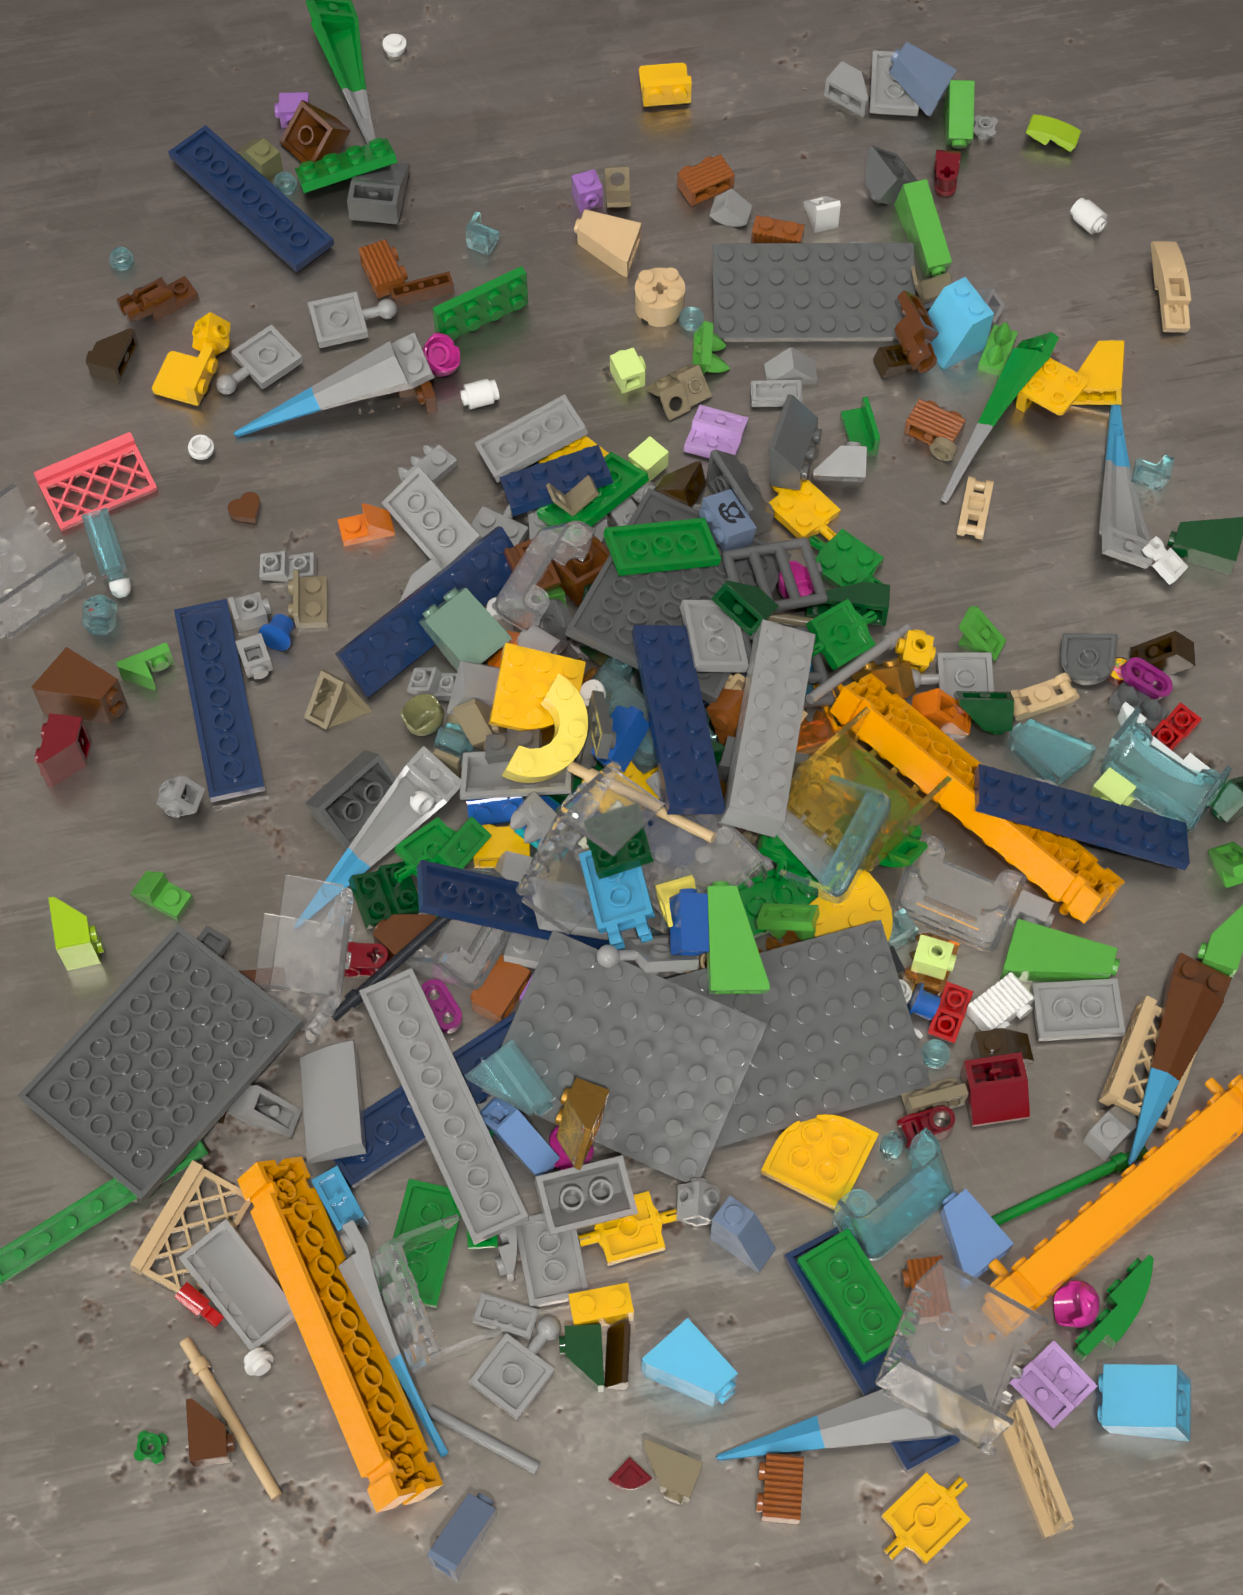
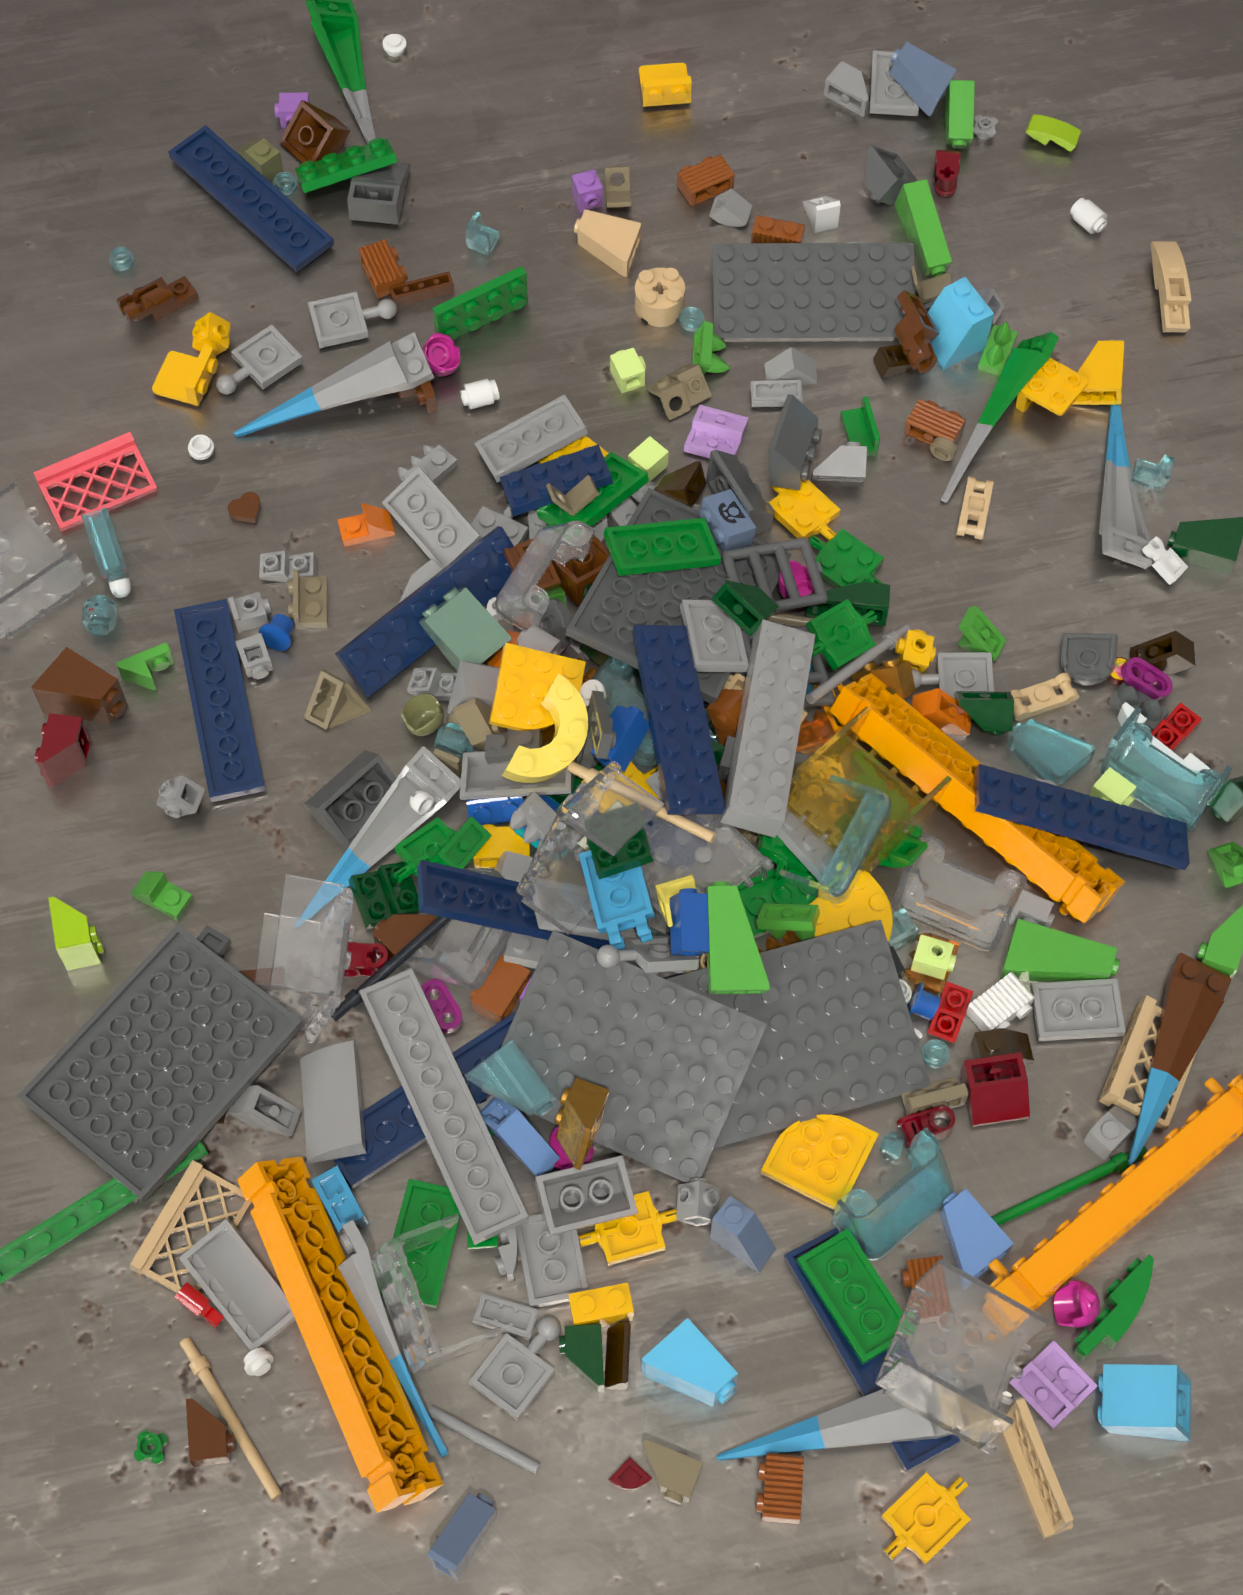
(112, 356): dark brown slope -> none

